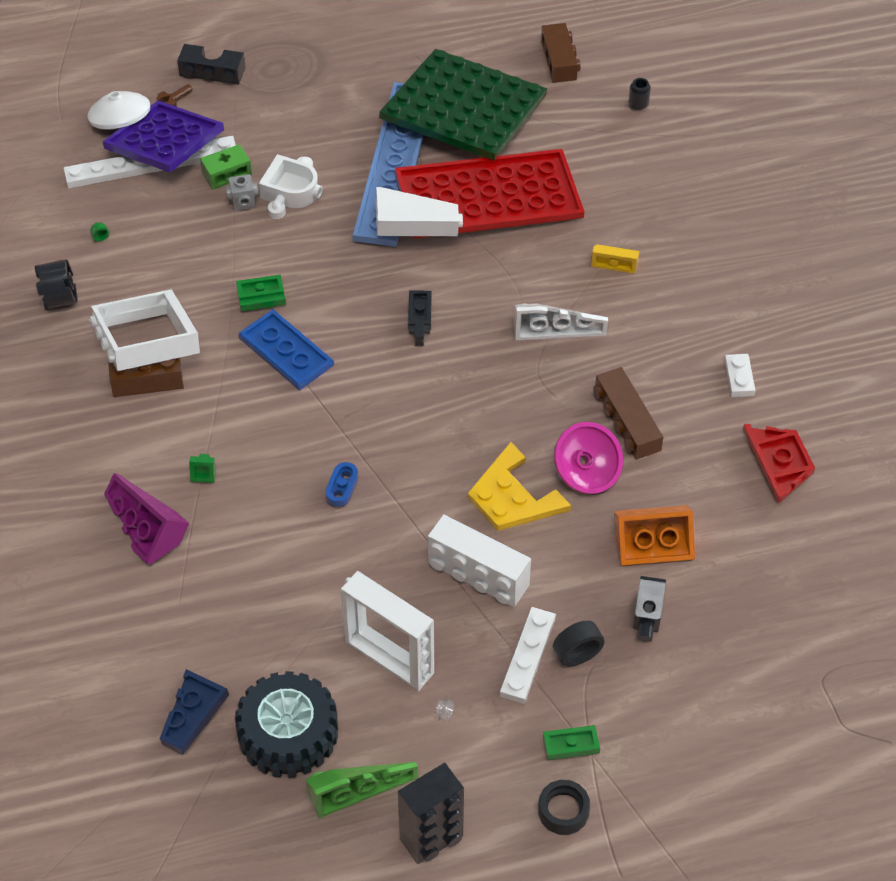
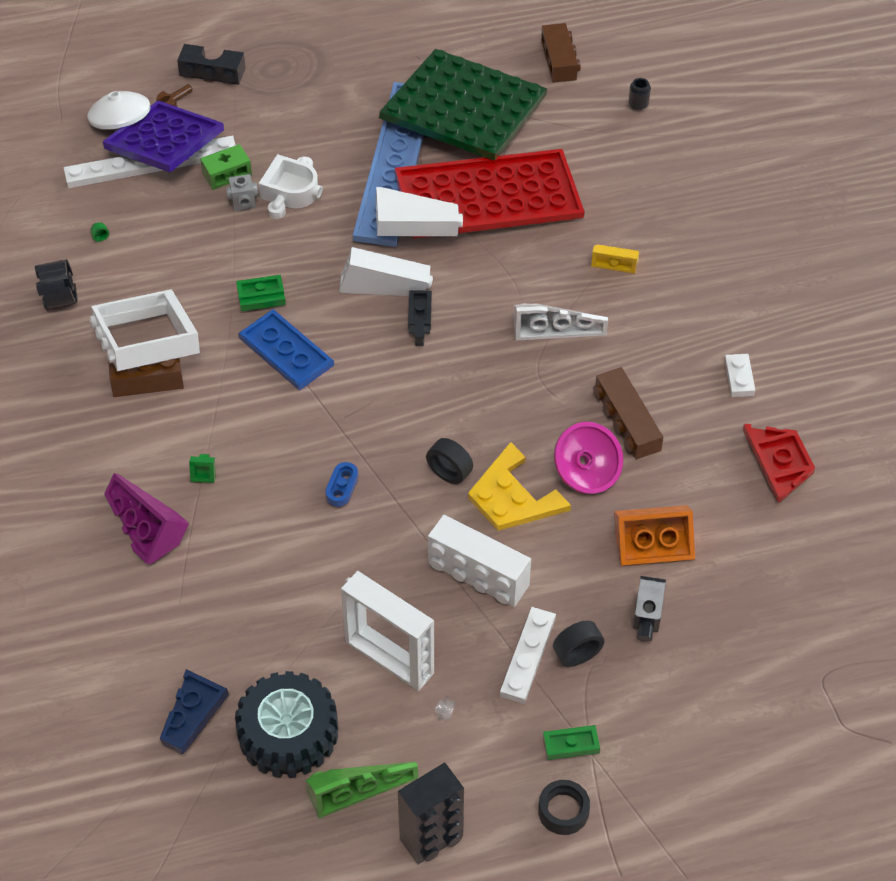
(382, 274): none -> white slope
(449, 461): none -> black tyre

